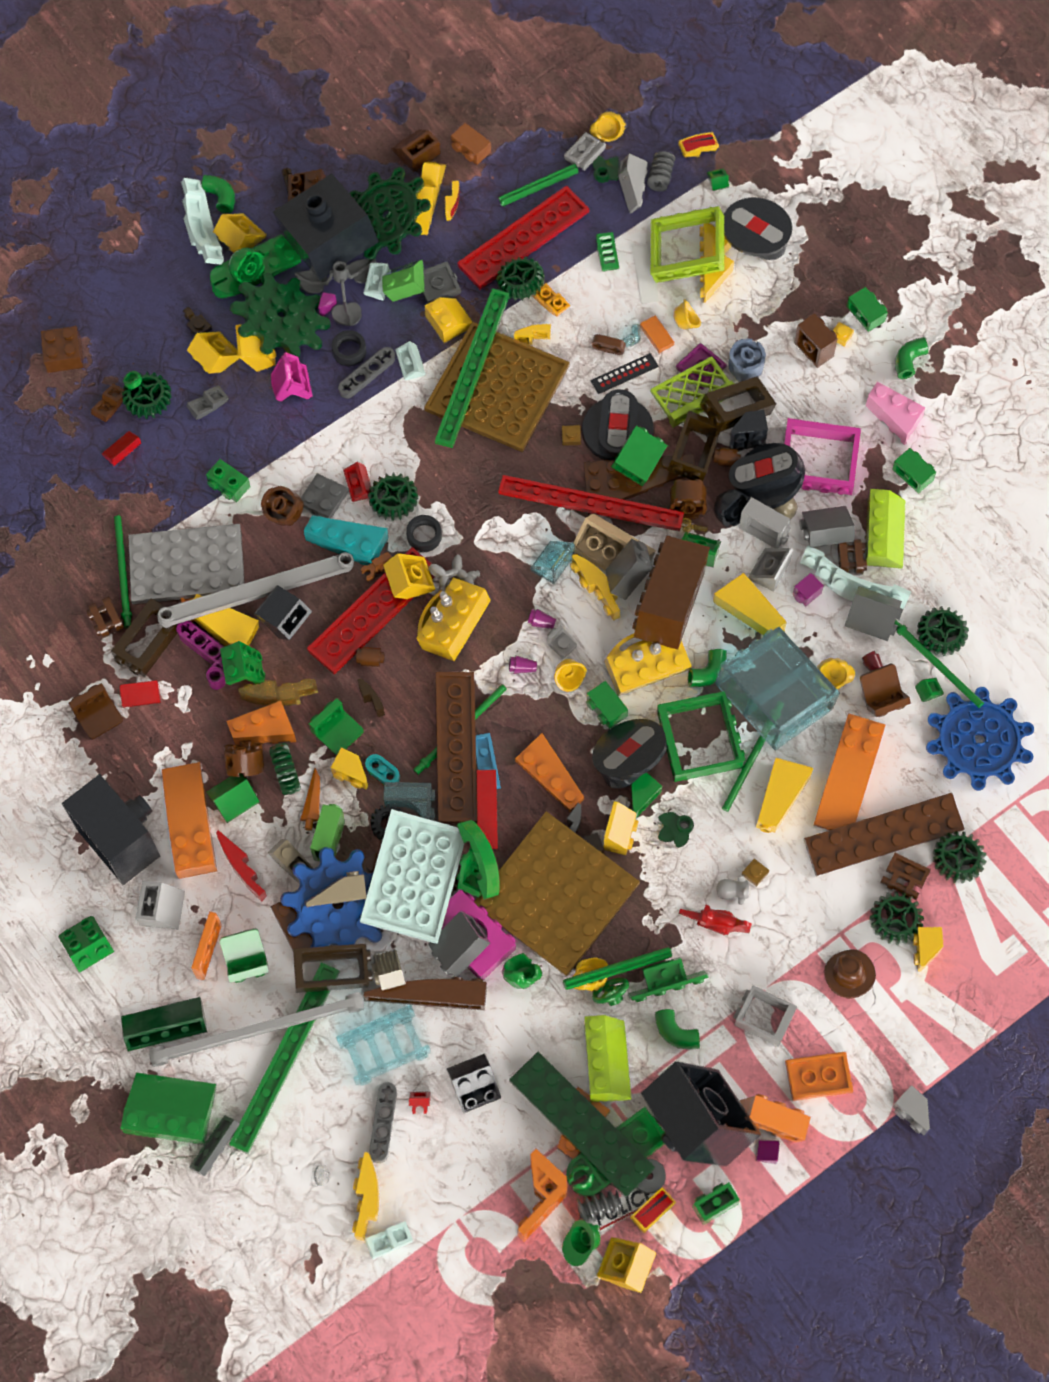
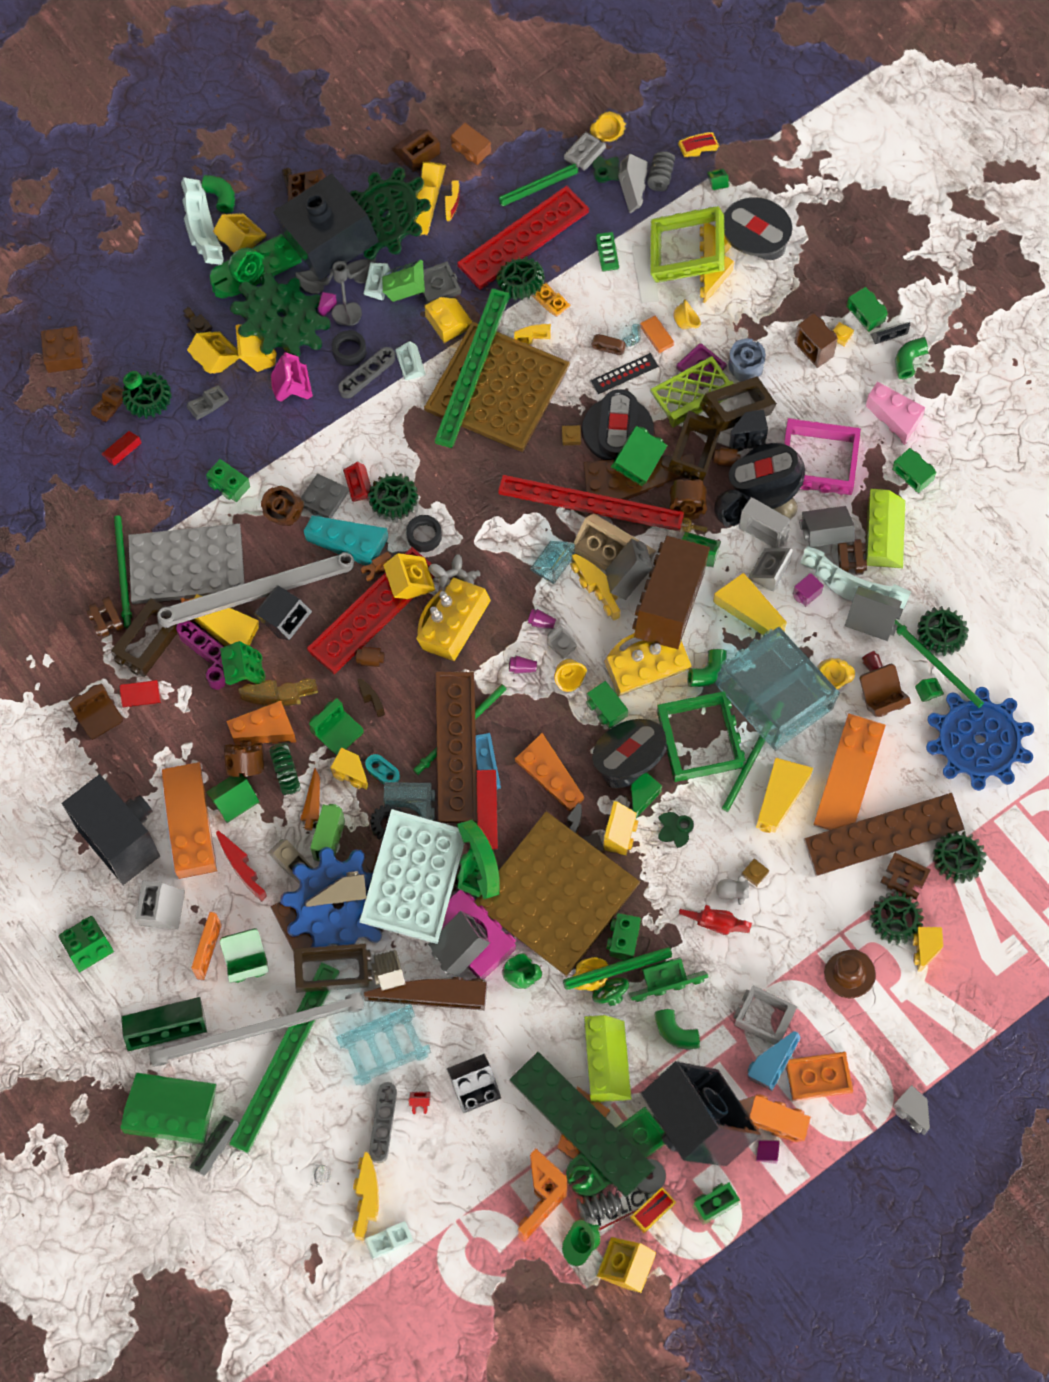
(624, 937): none -> green brick
(770, 1064): none -> dark azure slope
(891, 332): none -> black slope

